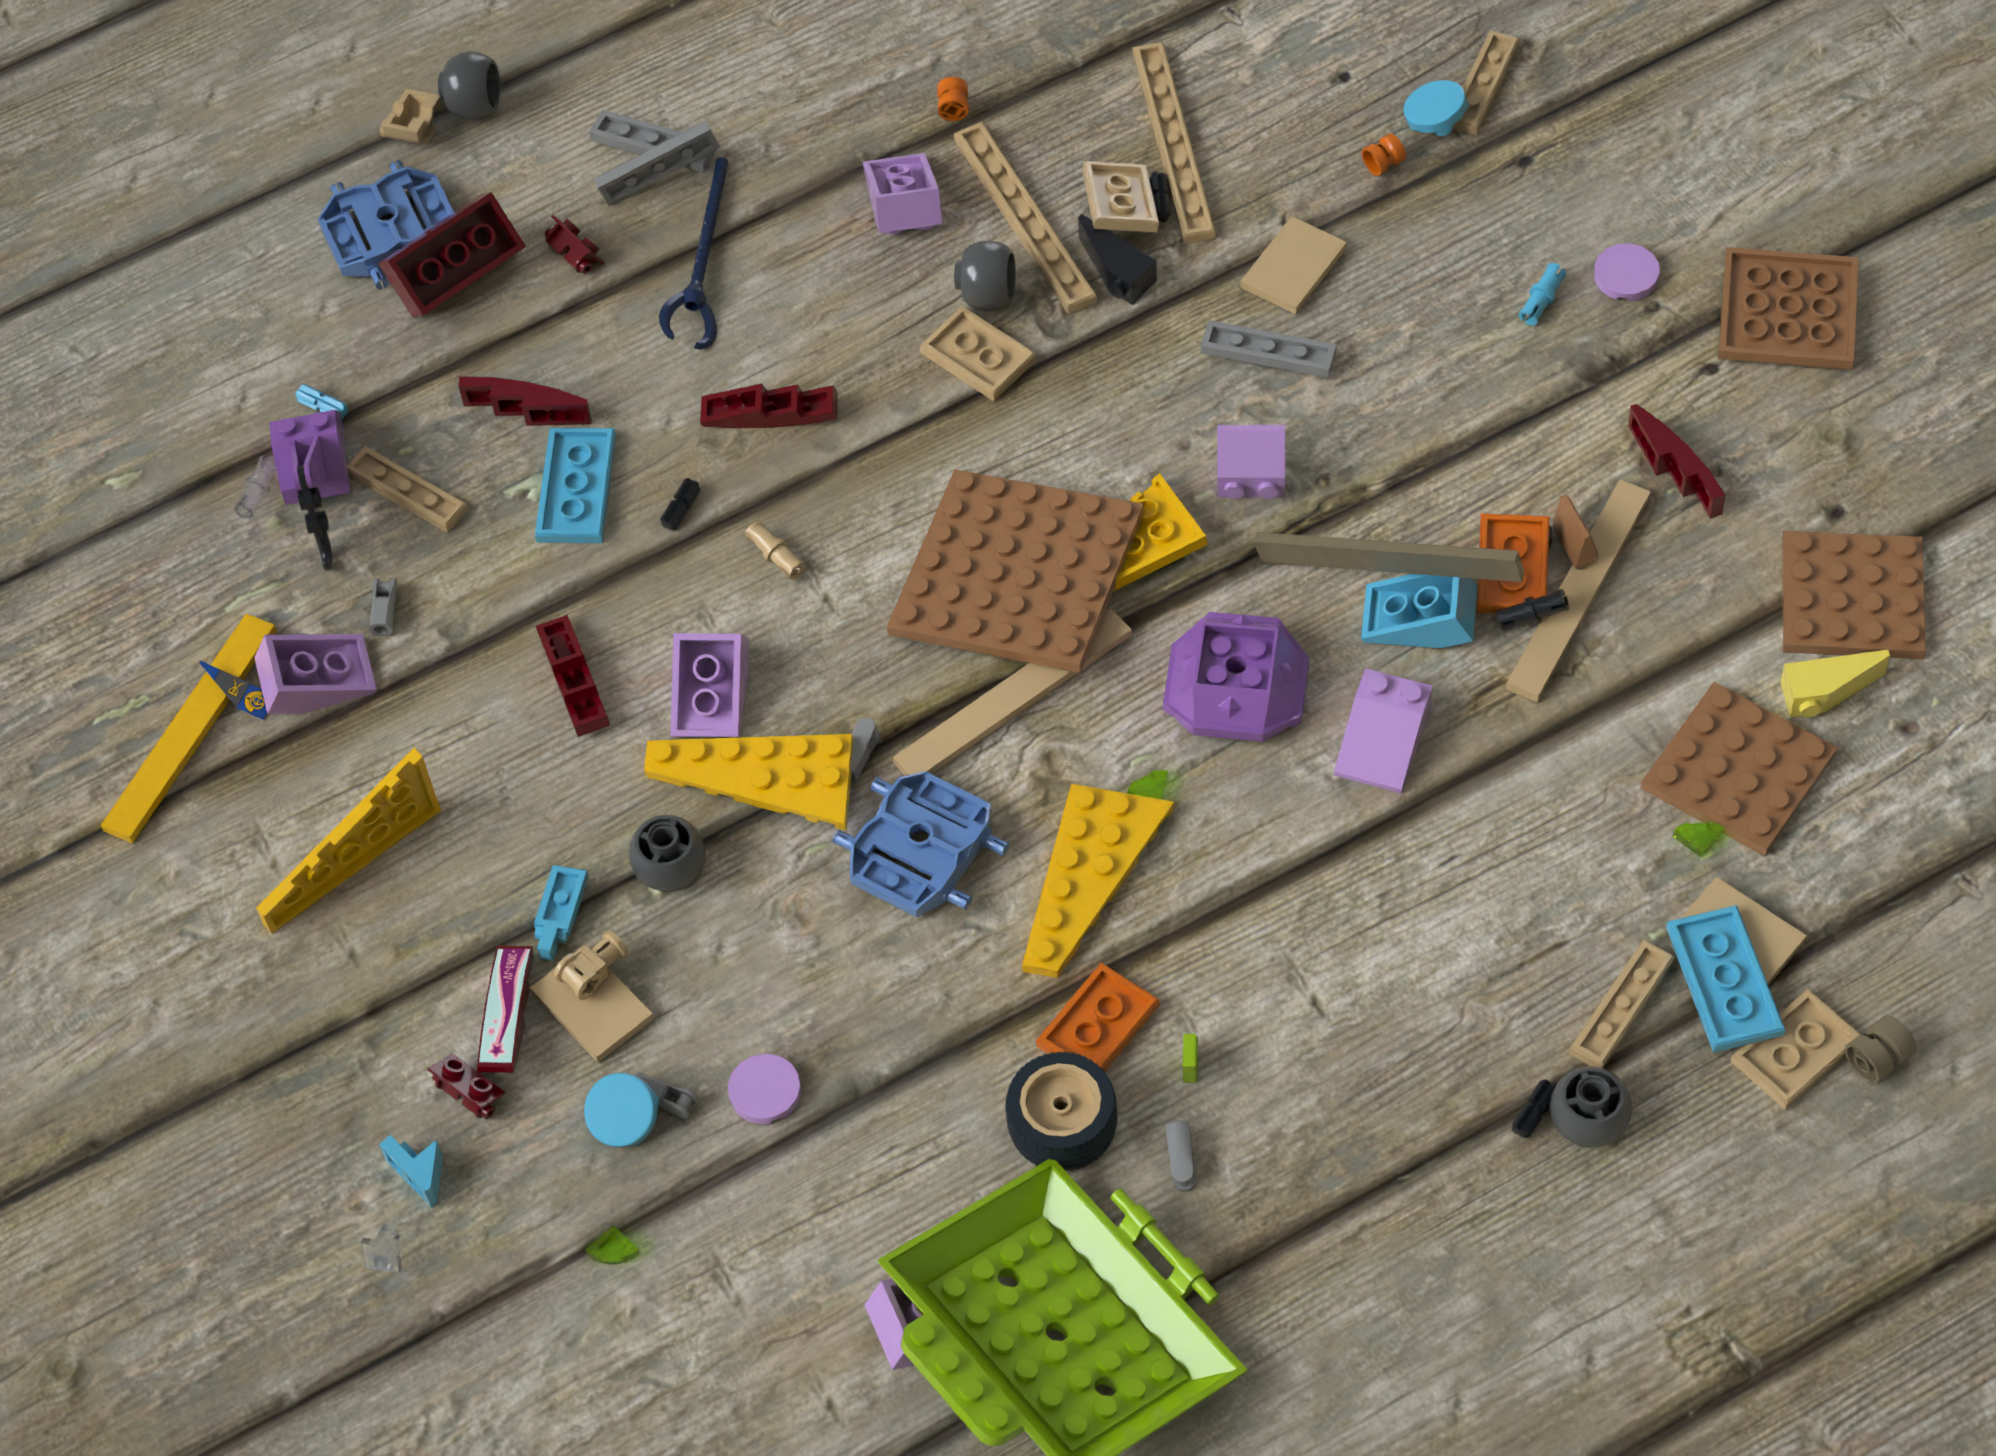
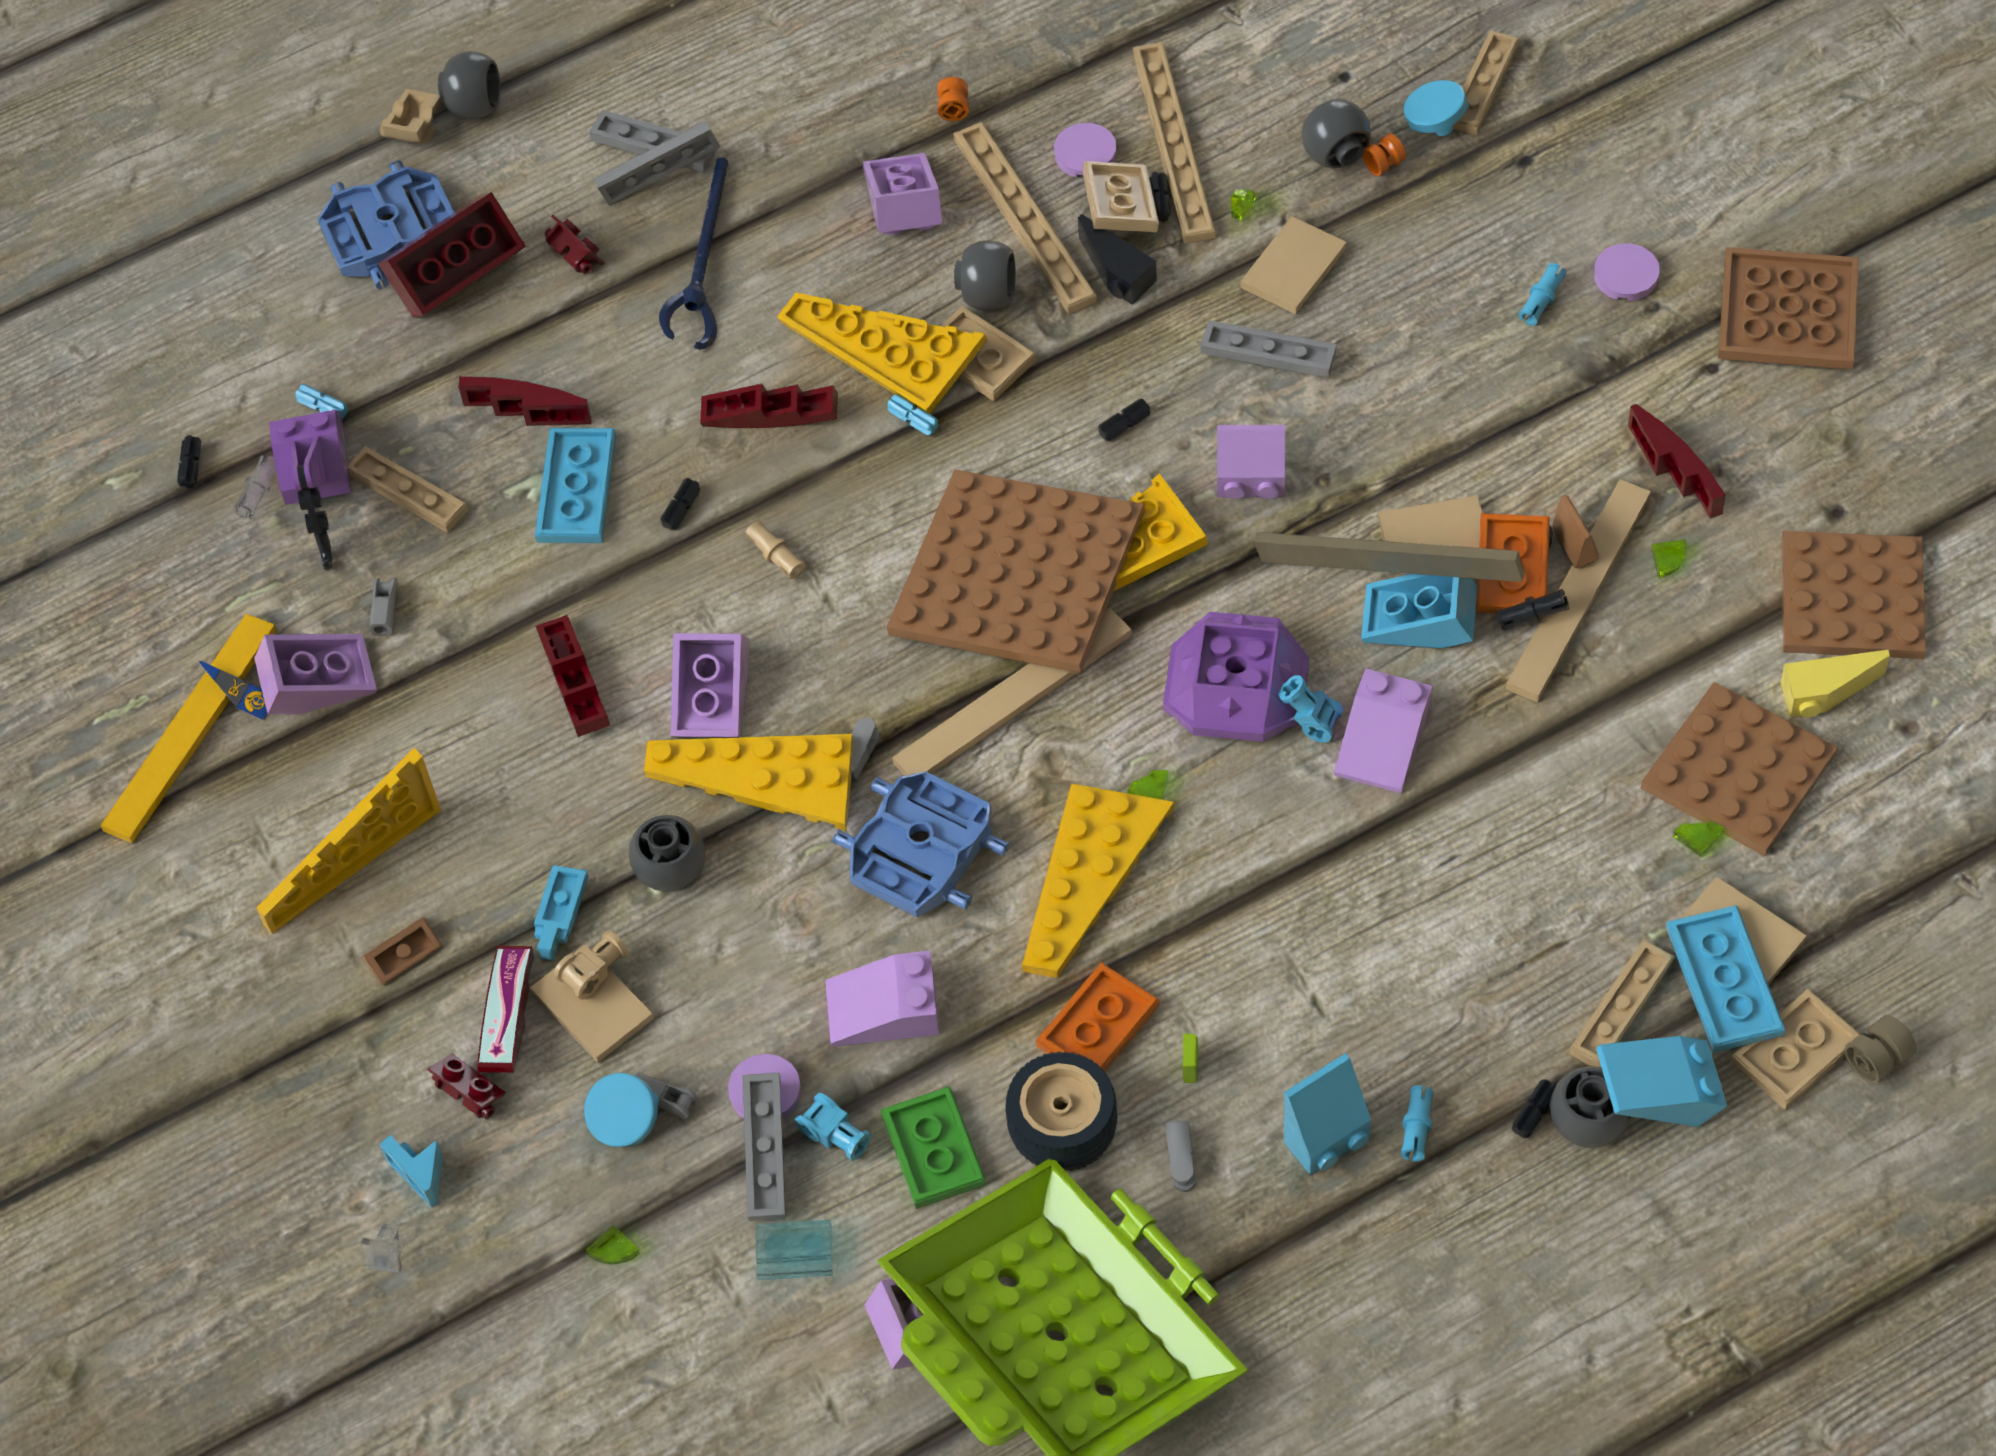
(189, 467): none -> black piece
(402, 951): none -> medium nougat slope
(764, 1147): none -> light grey plate
(794, 1249): none -> clear light blue plate
(830, 1125): none -> medium azure connector
(883, 1001): none -> lavender slope
(889, 348): none -> yellow wing
(906, 411): none -> medium azure piece
(933, 1147): none -> bright green tile
(1081, 144): none -> lavender tile
(1118, 423): none -> black piece
(1241, 202): none -> clear neon green tile
(1312, 709): none -> medium azure connector
(1326, 1116): none -> medium azure slope
(1336, 133): none -> dark grey wheel
(1417, 1123): none -> medium azure pin
(1437, 523): none -> tan tile
(1663, 1079): none -> medium azure slope
(1668, 556): none -> clear neon green tile

